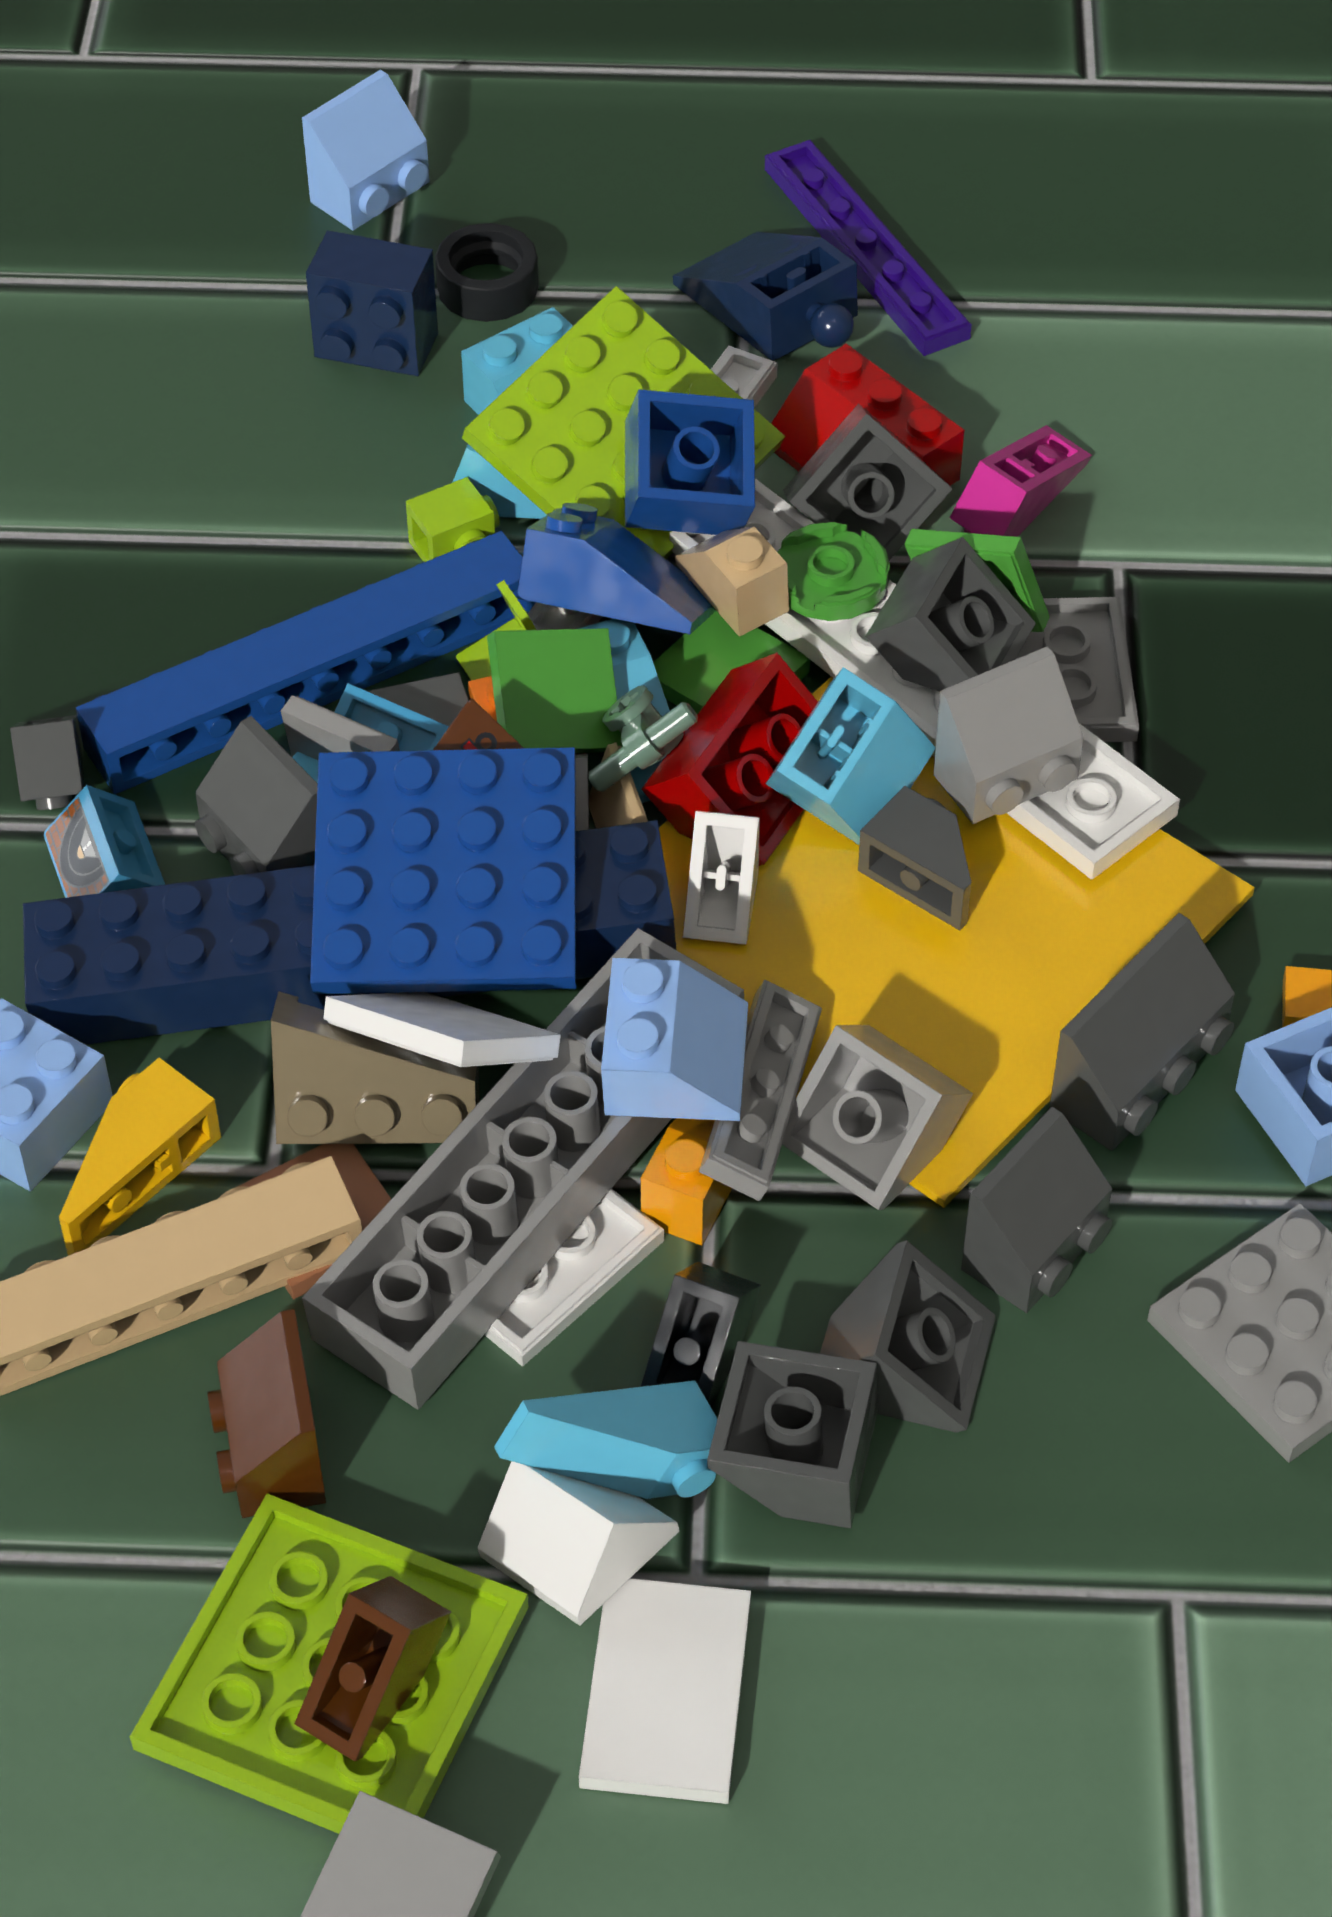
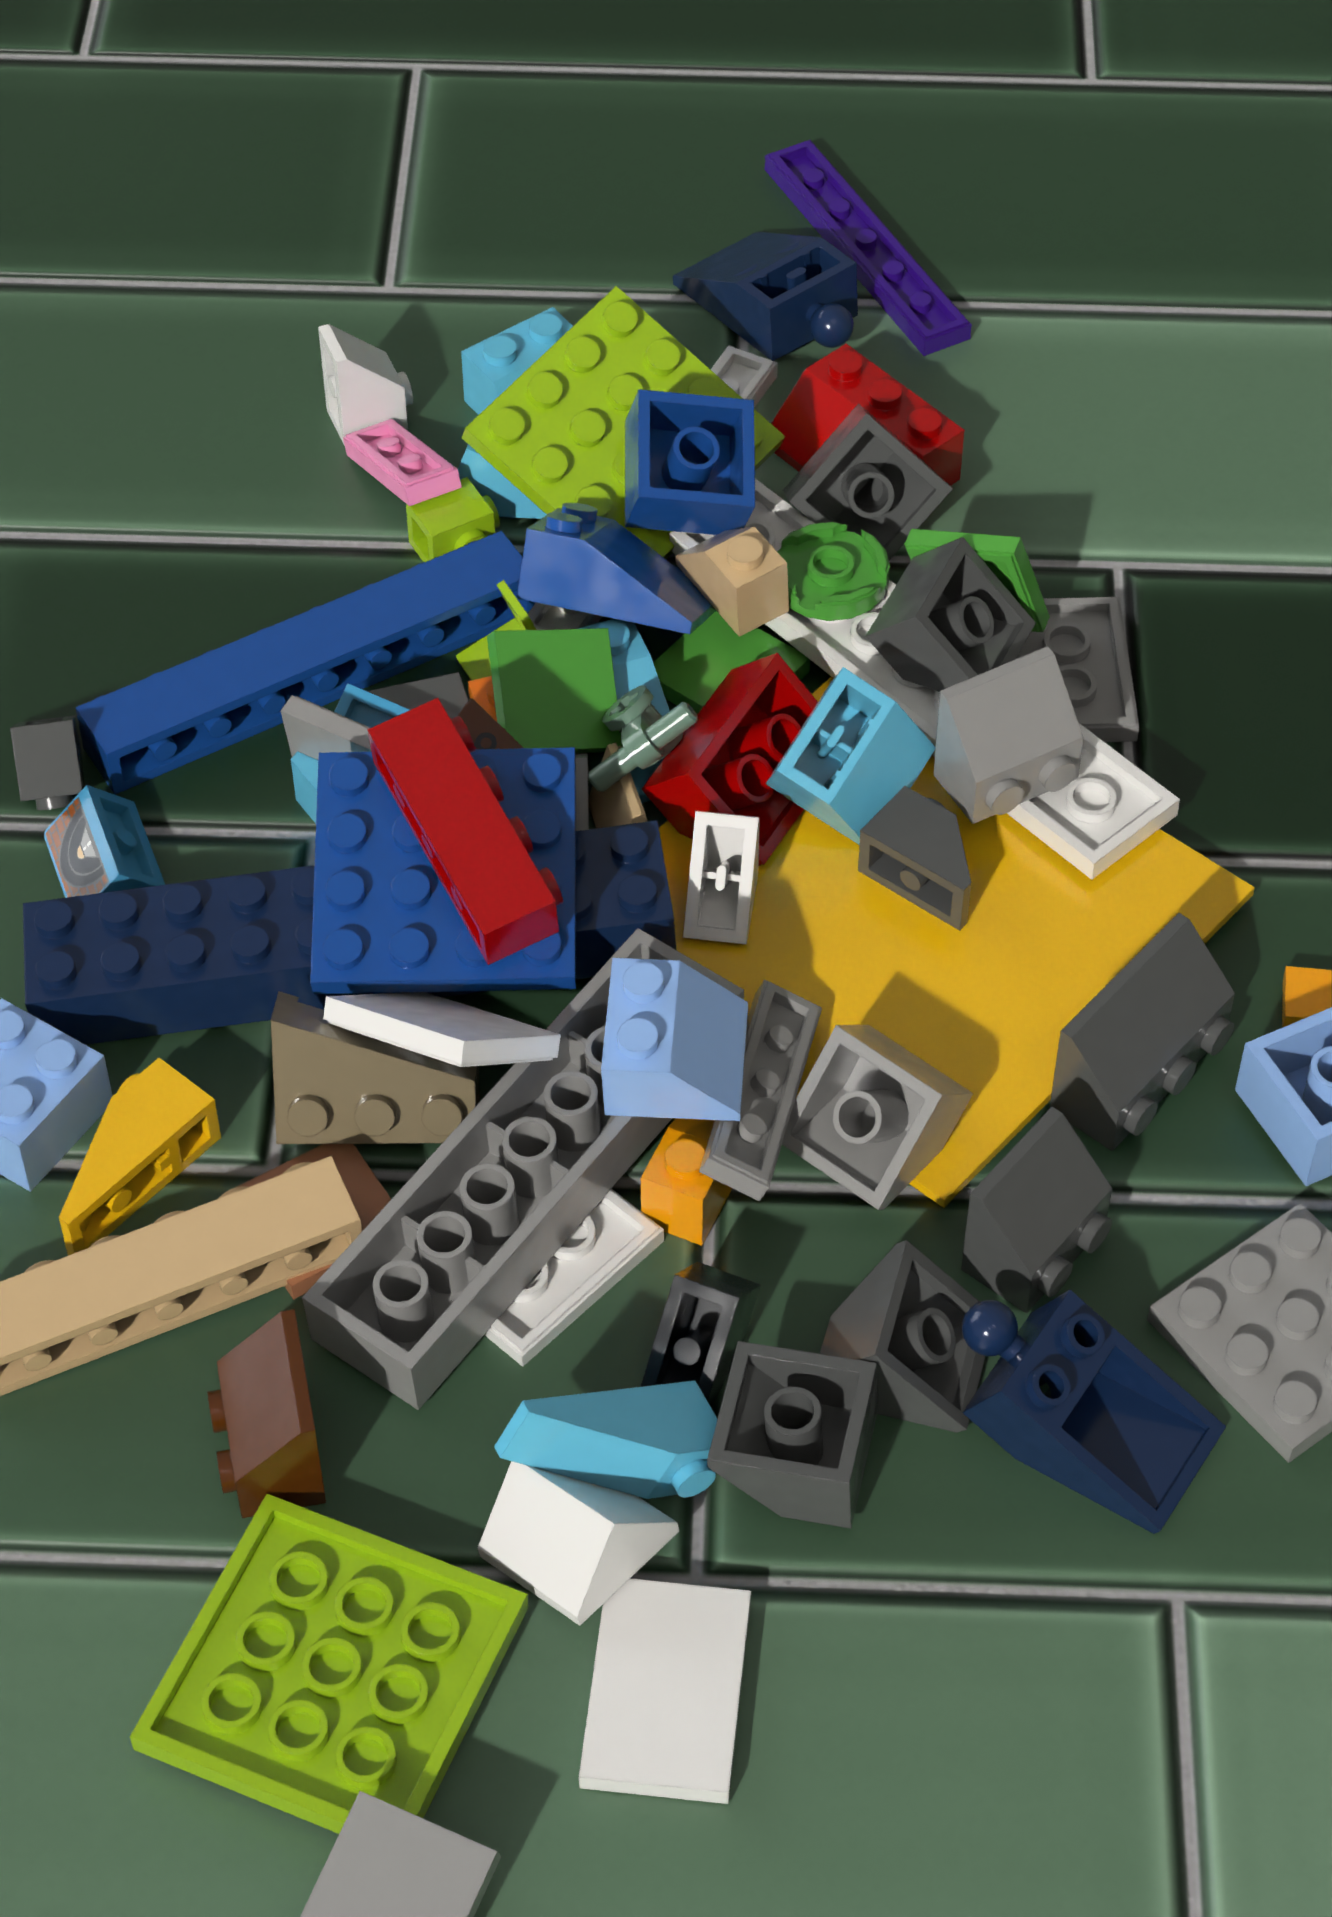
(257, 805): dark grey slope -> none
(360, 383): none -> white slope
(363, 152): light blue slope -> none
(371, 1665): reddish brown slope -> none
(372, 303): dark blue brick -> none
(401, 462): none -> bright pink tile
(465, 831): none -> red brick
(490, 298): black tyre -> none
(1018, 483): dark pink slope -> none
(1110, 1414): none -> dark blue slope

